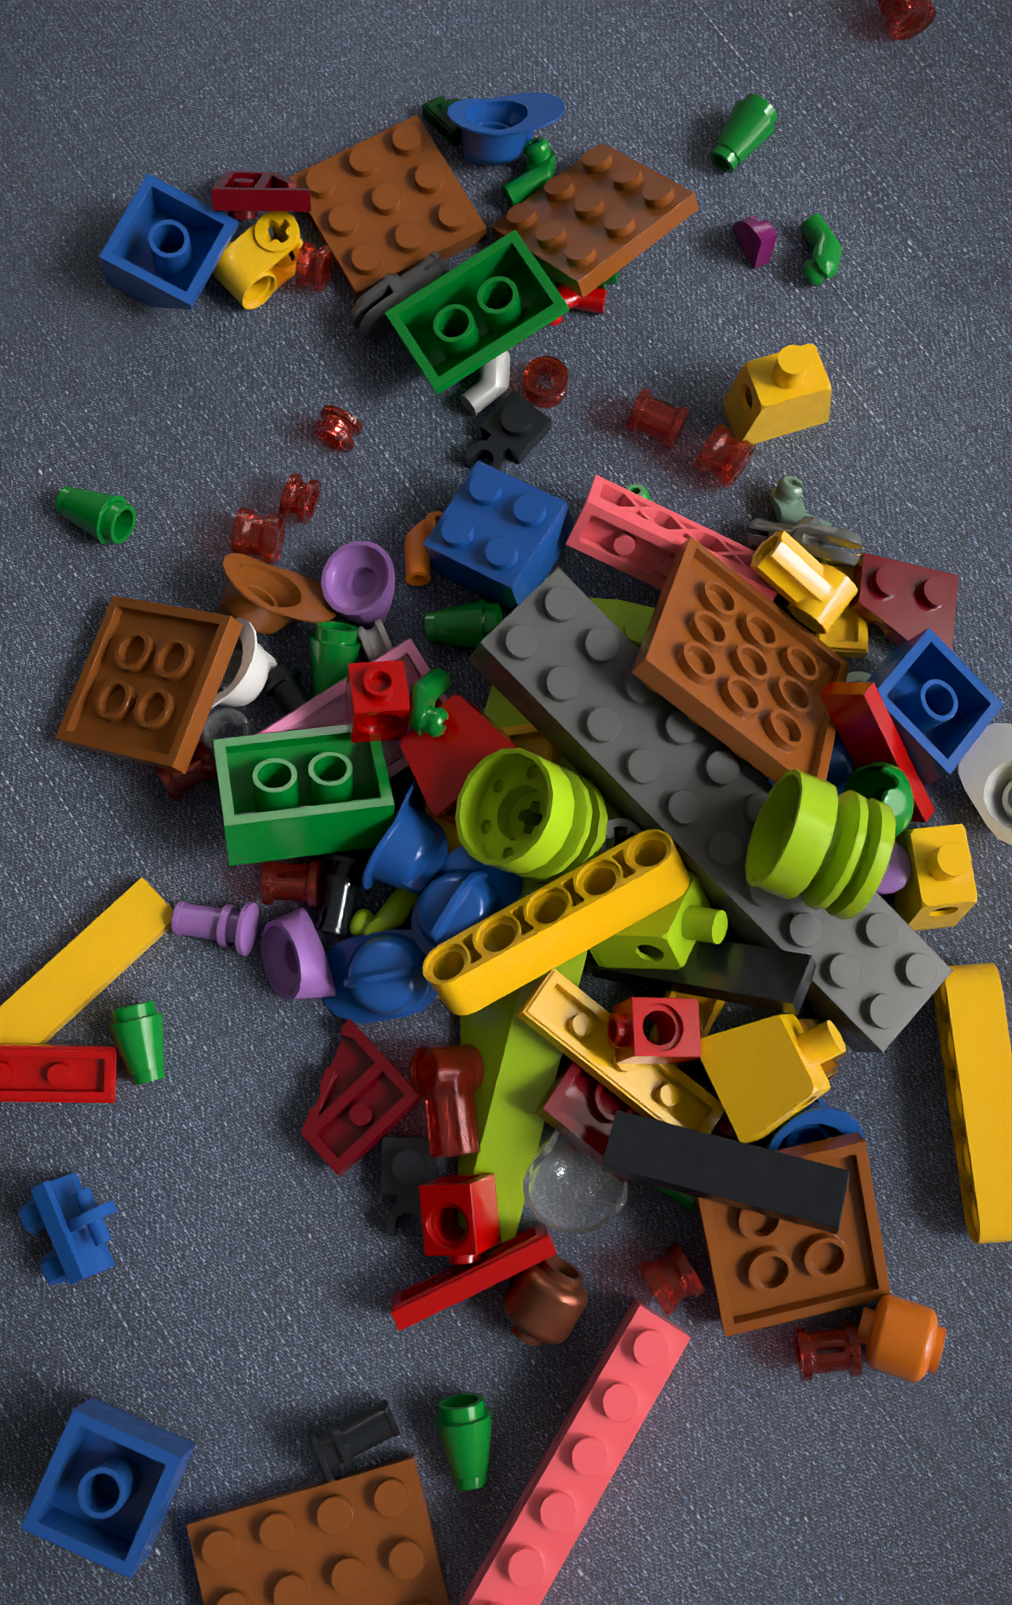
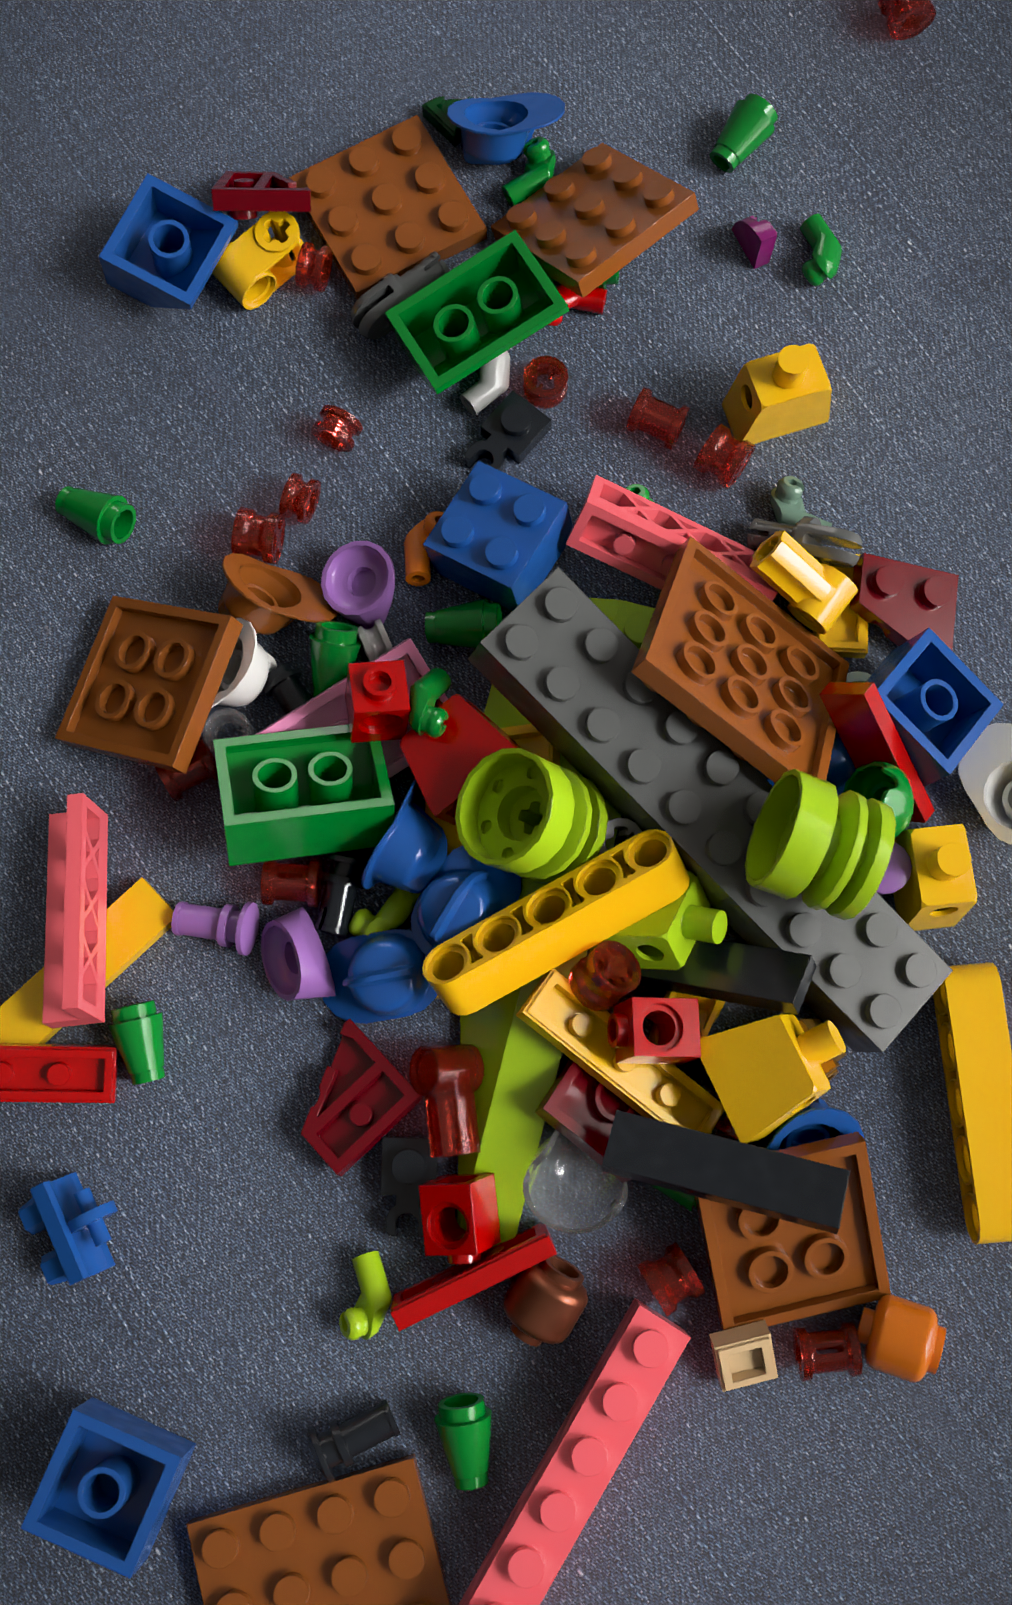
(76, 915): none -> coral fence
(373, 1302): none -> lime arm
(605, 976): none -> clear red wheel
(743, 1355): none -> tan tile

